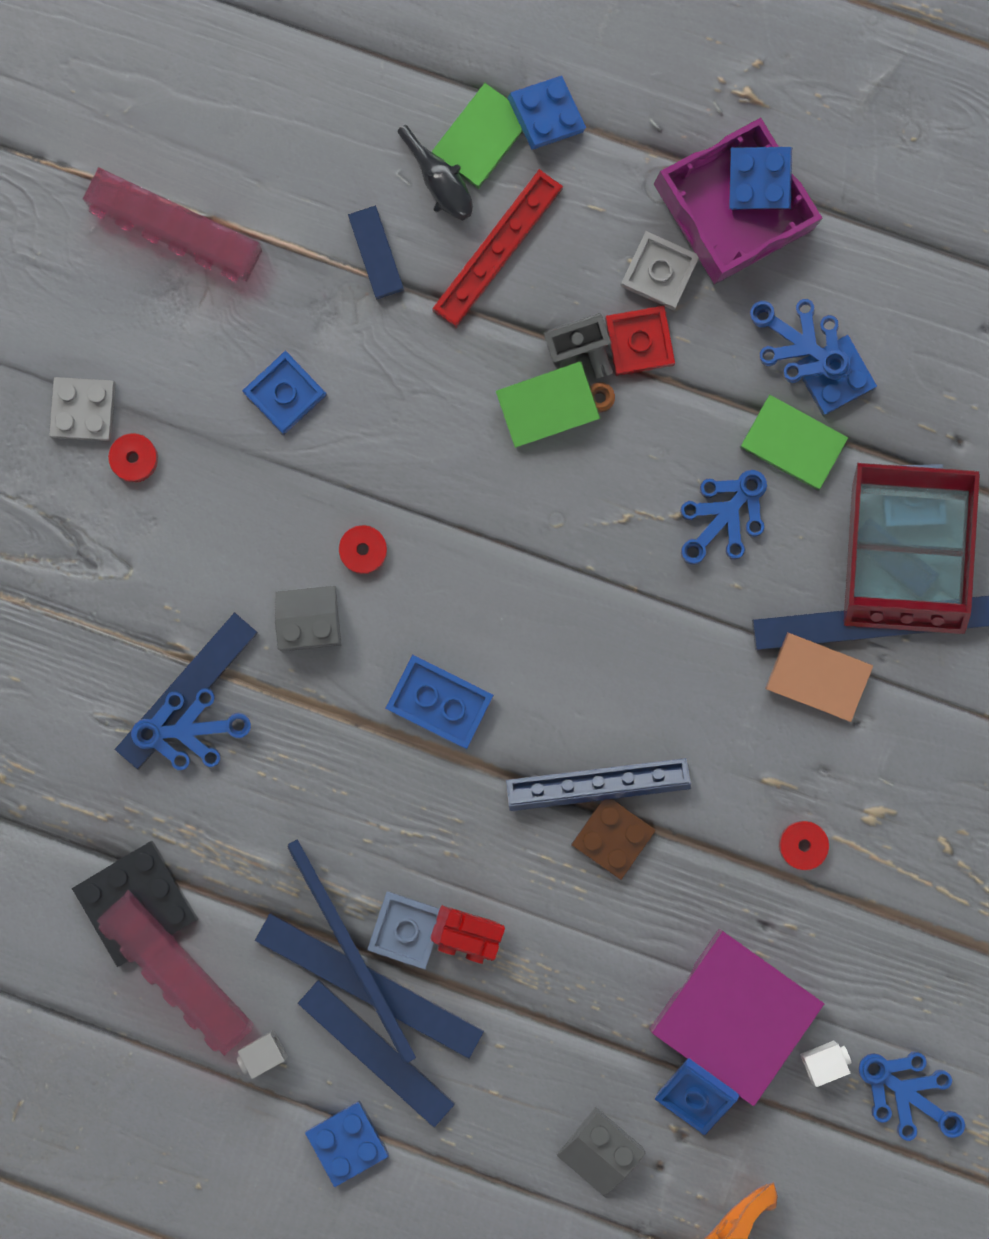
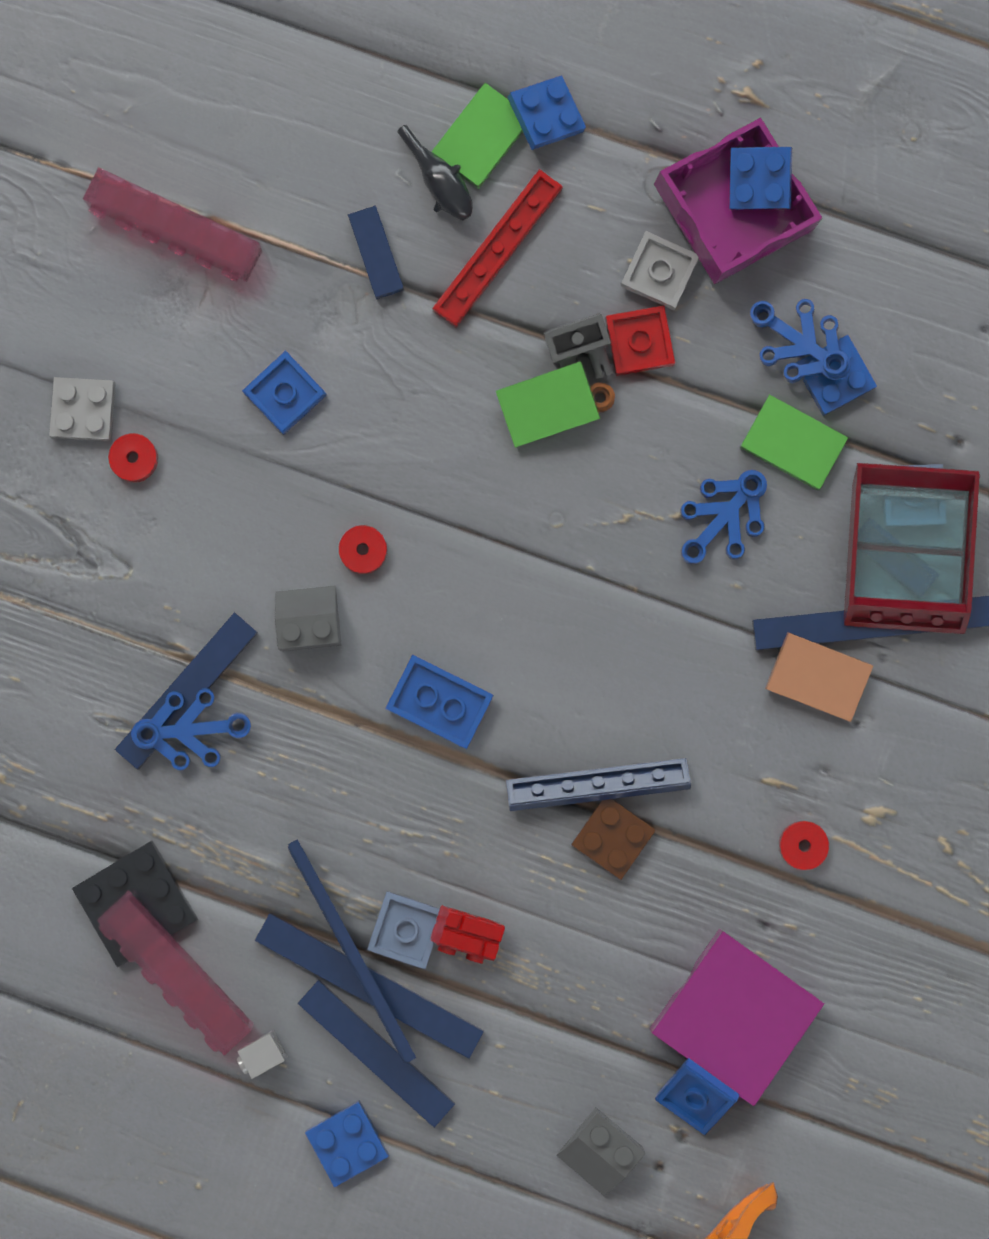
(826, 1063): white brick -> none
(906, 1092): blue plant -> none

